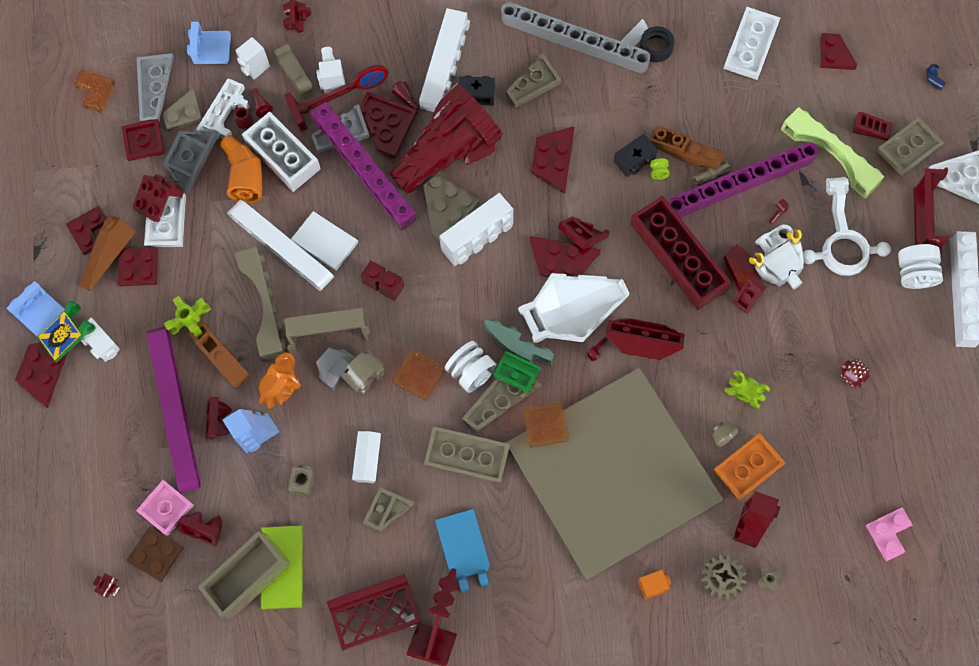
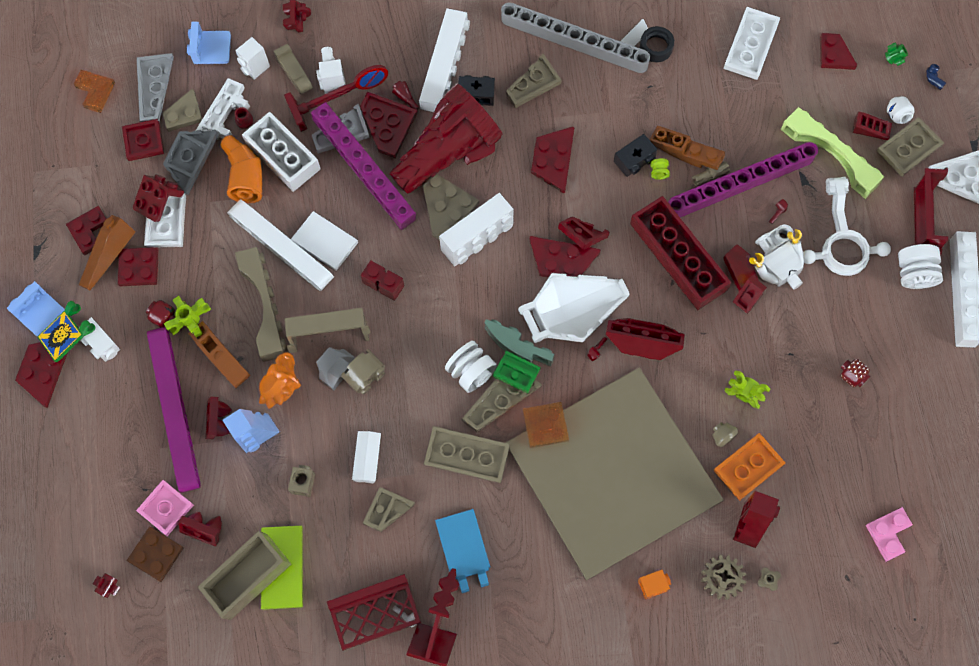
(160, 312): none -> dark red head
(261, 105): dark red cone -> none
(419, 375): clear orange plate -> none
(896, 54): none -> green gear
(900, 110): none -> white head

